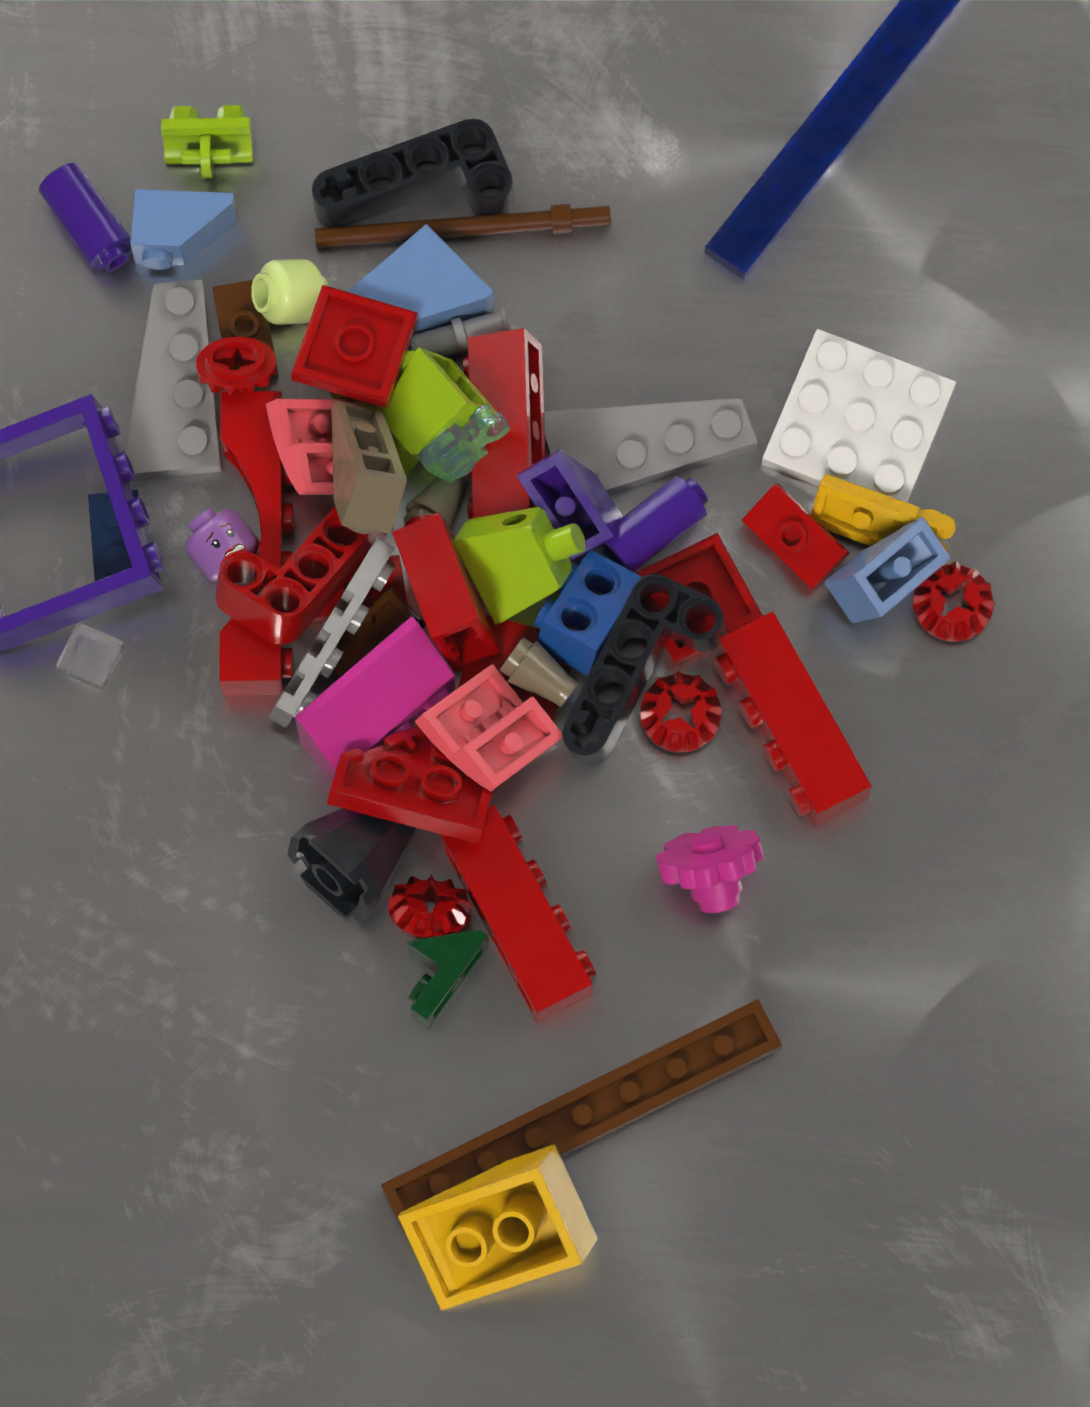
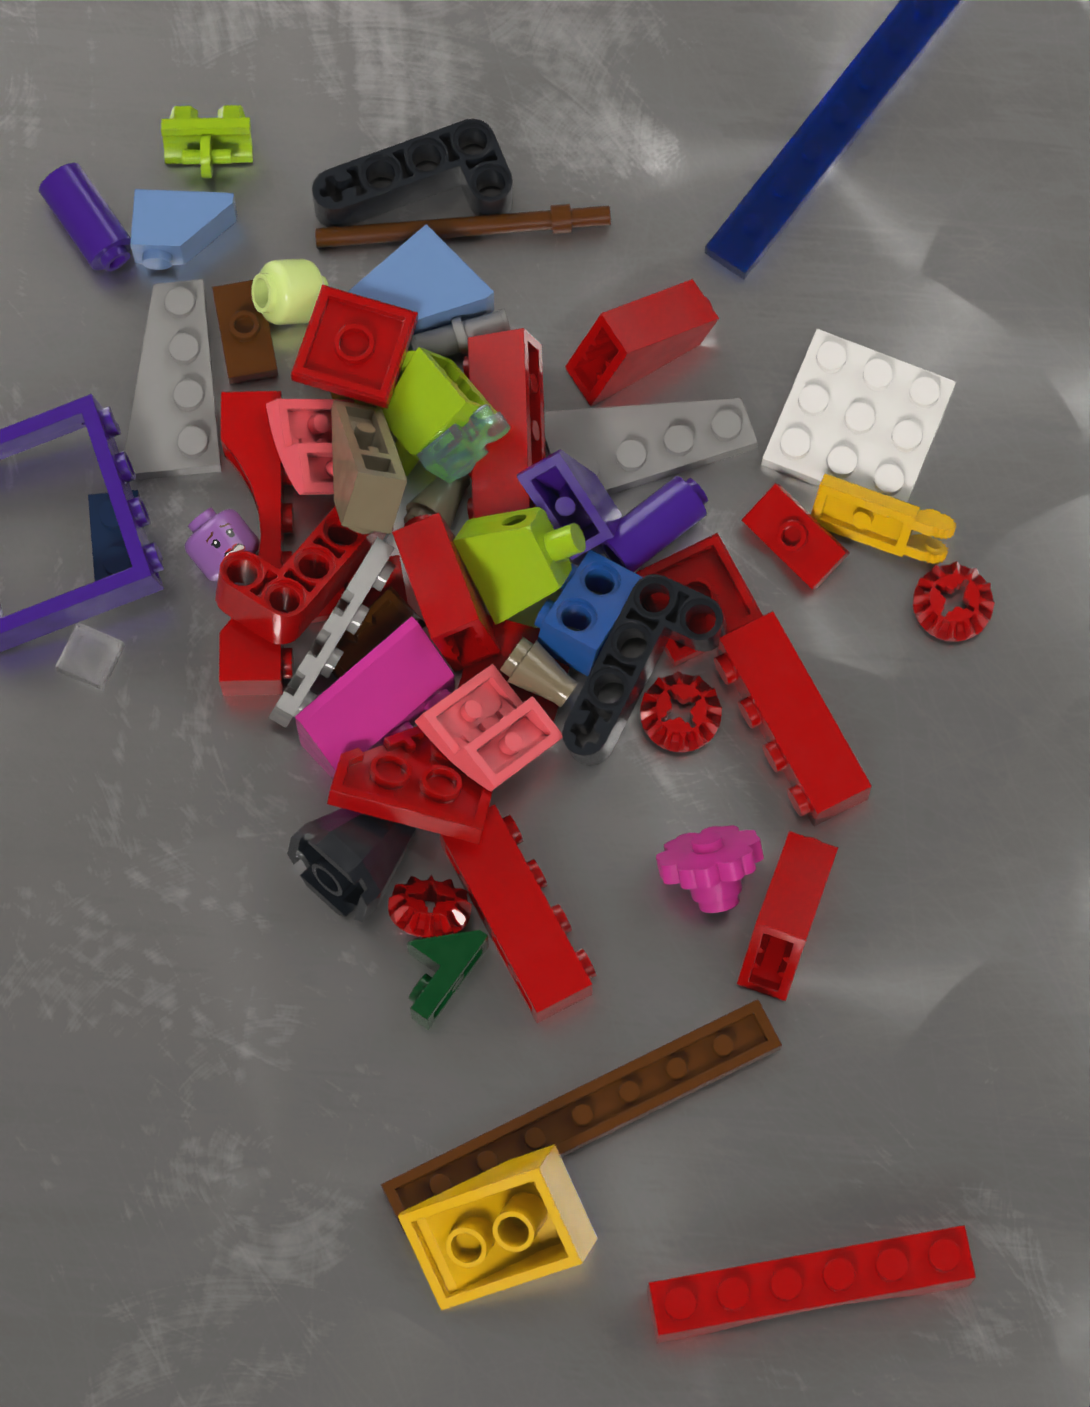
(218, 359): red gear -> none
(640, 339): none -> red slope
(787, 915): none -> red slope
(809, 1282): none -> red arch
(887, 571): medium blue slope -> none

